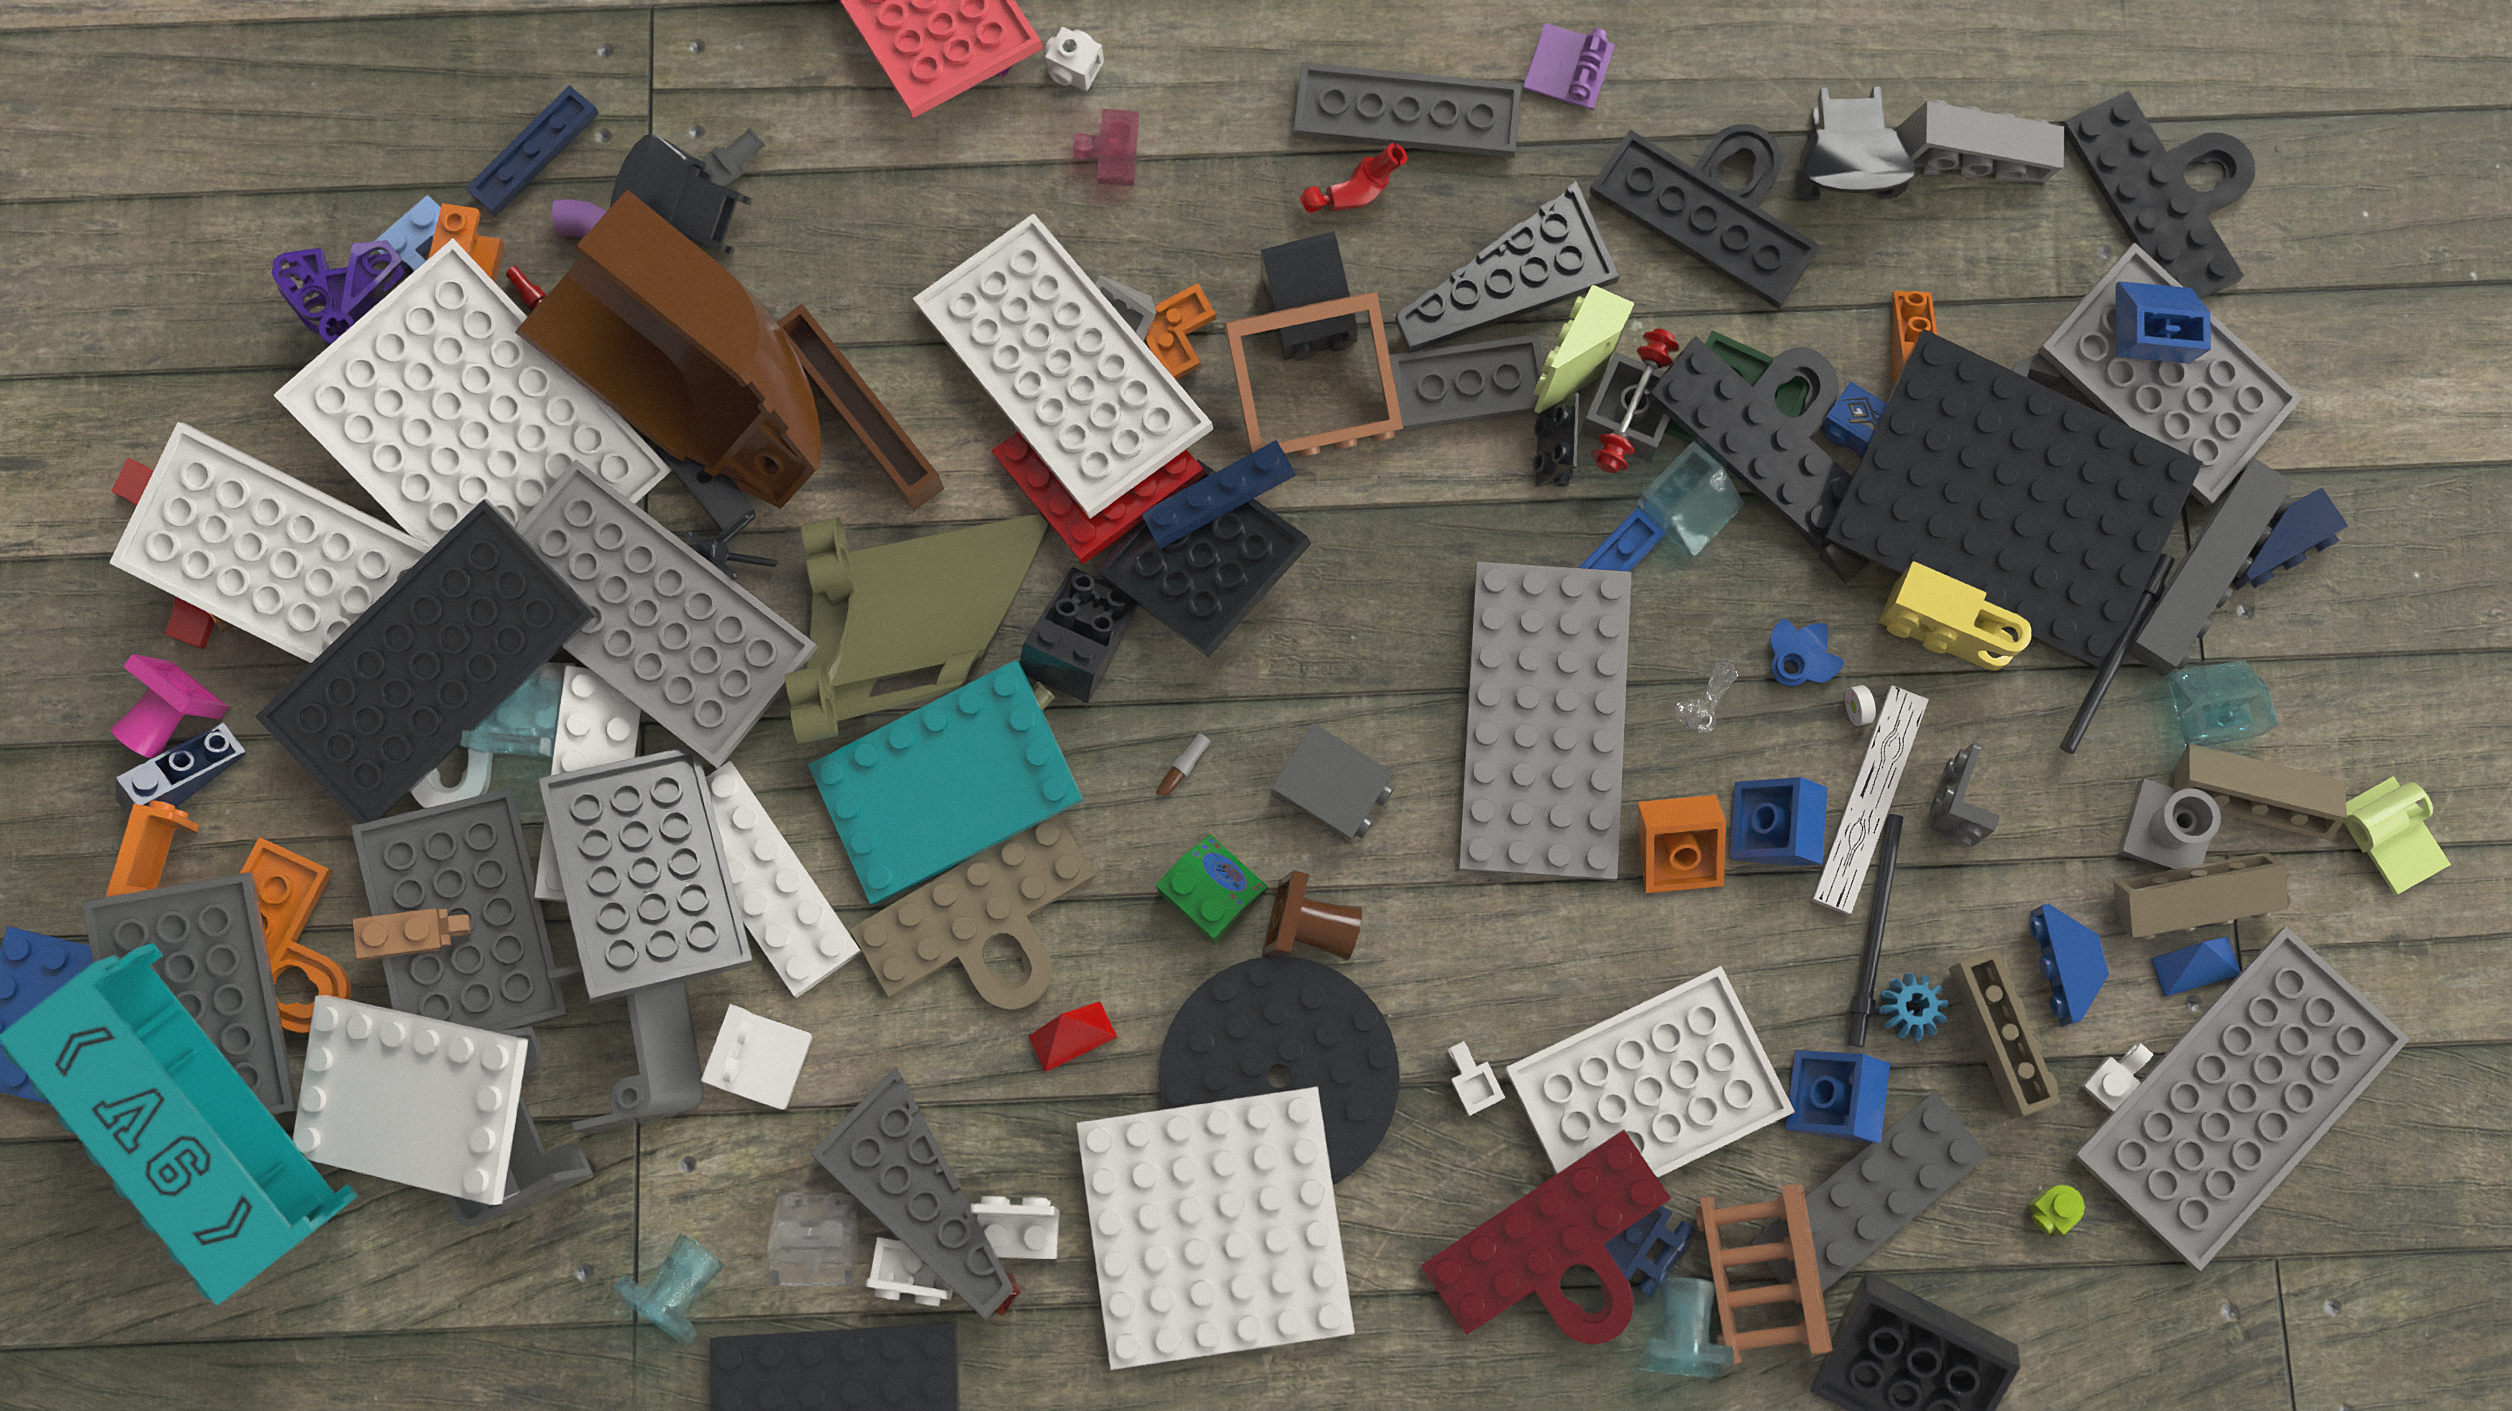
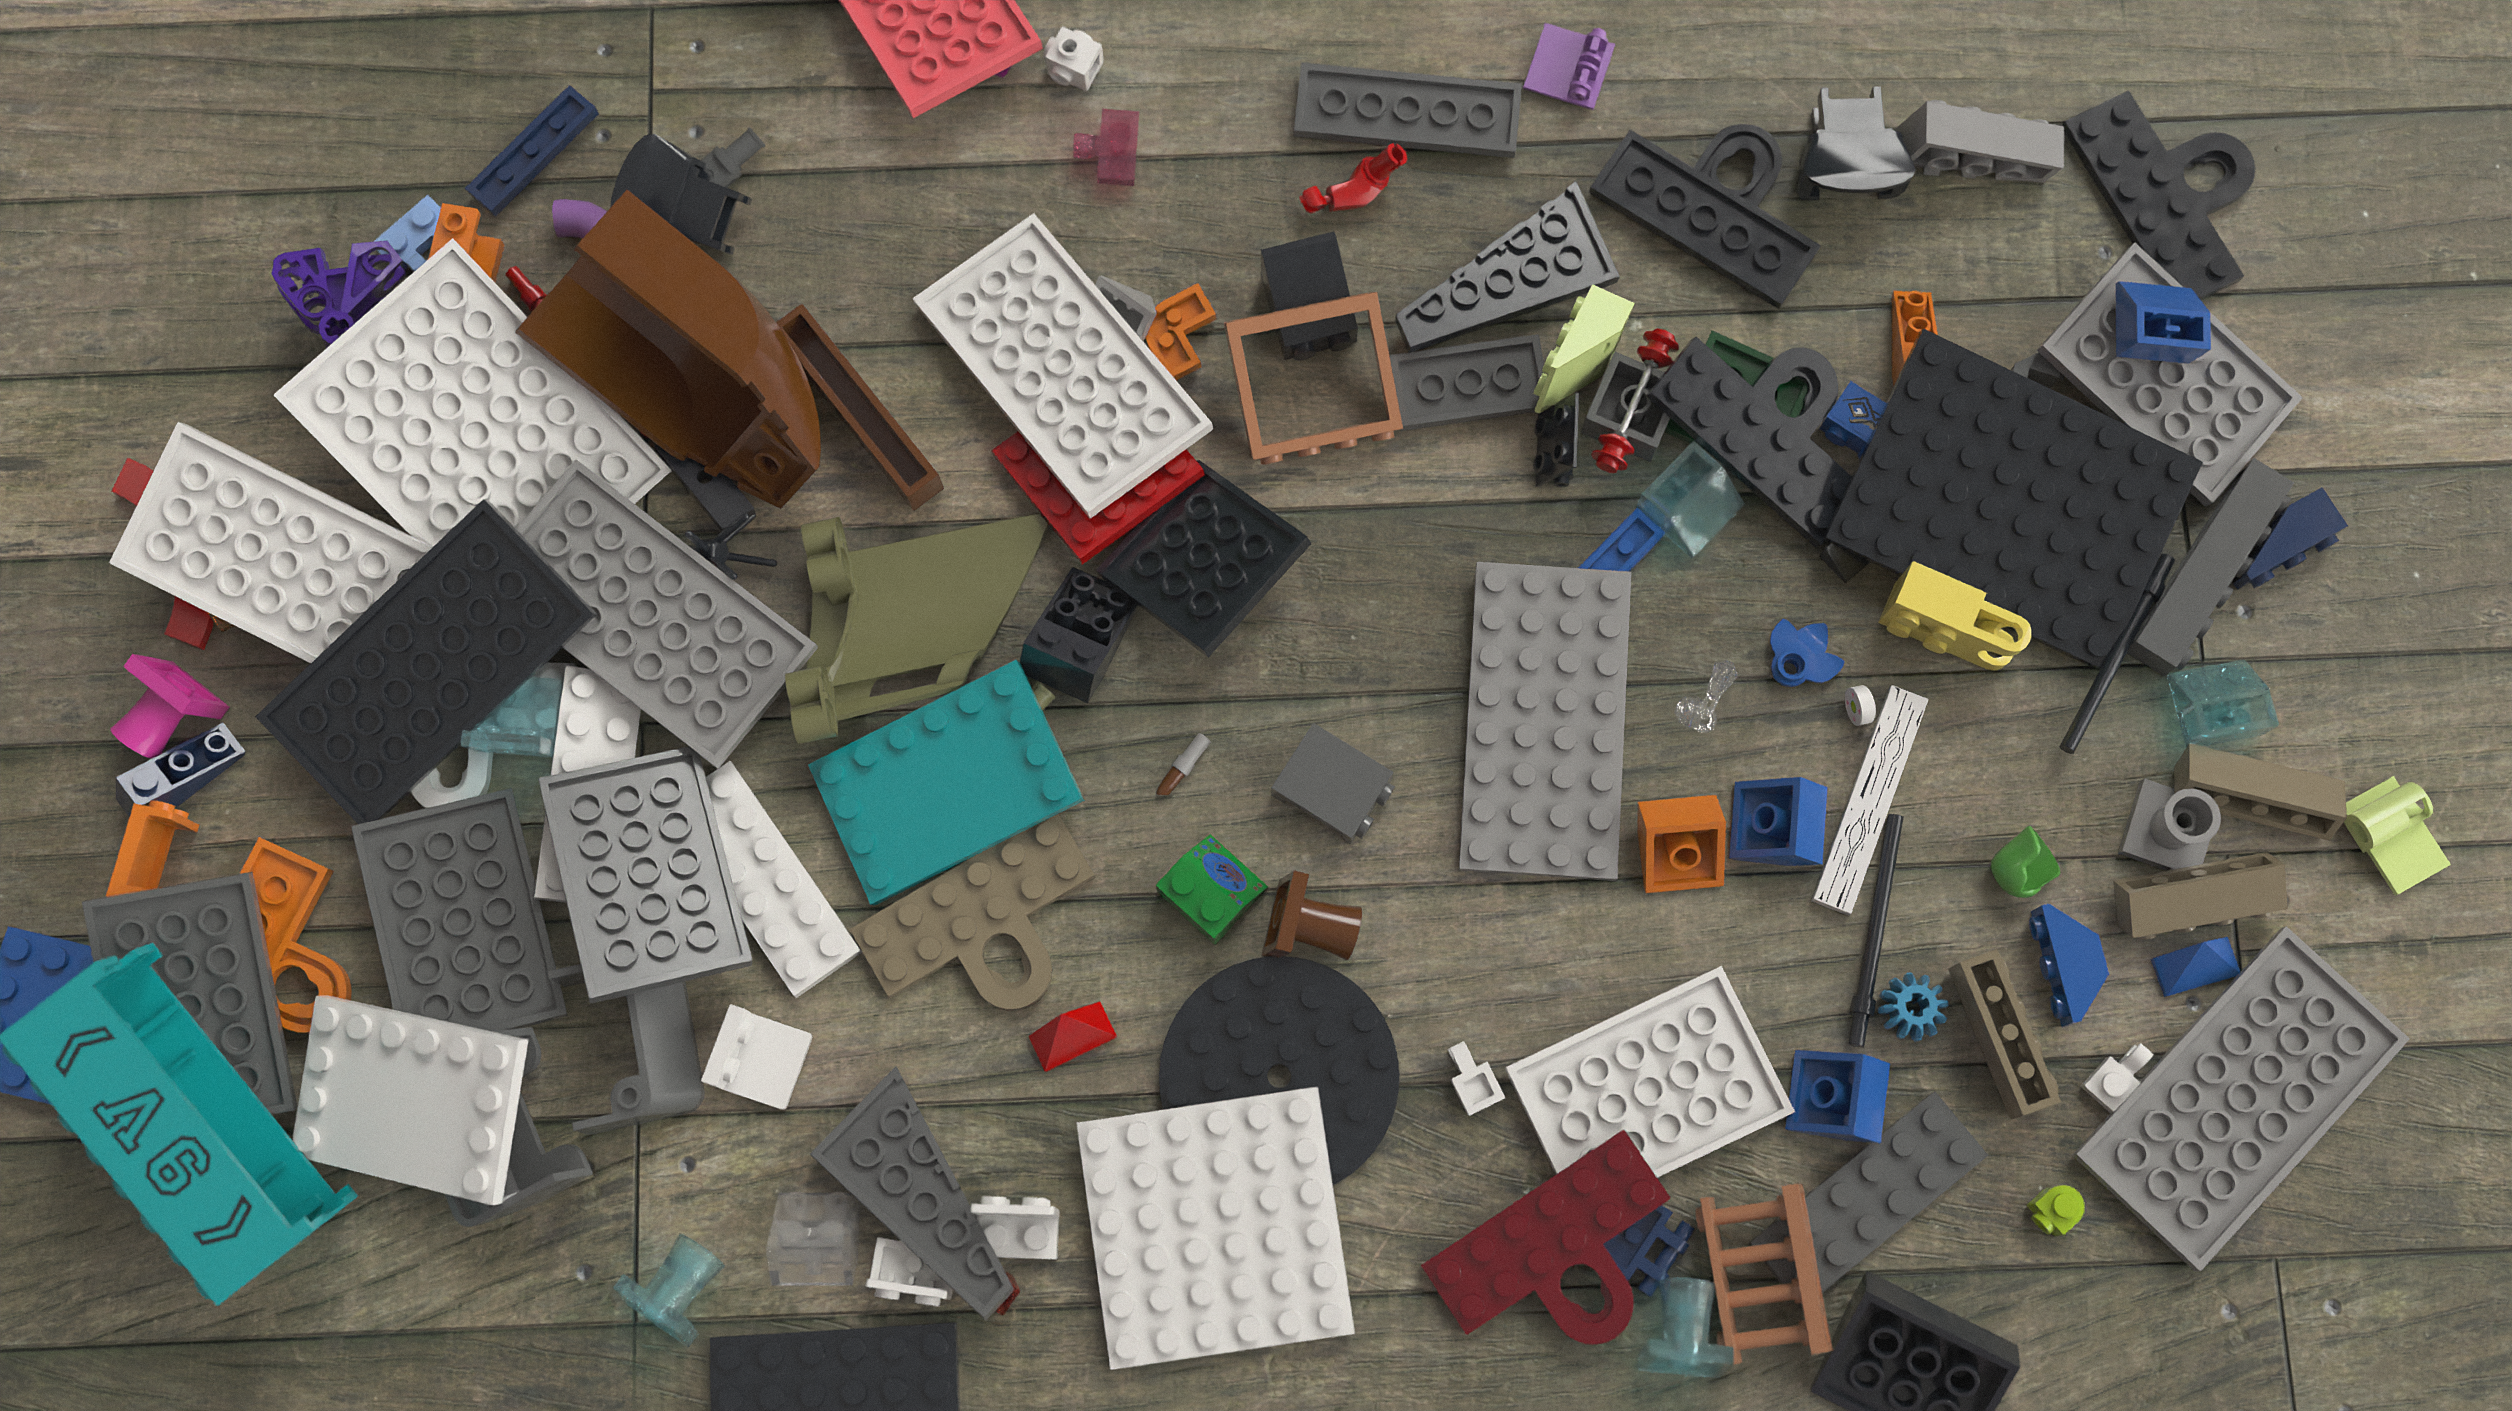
(407, 933): medium nougat hinge -> none
(1218, 494): dark blue plate -> none
(1957, 819): dark grey bracket -> none
(2024, 865): none -> bright green hair

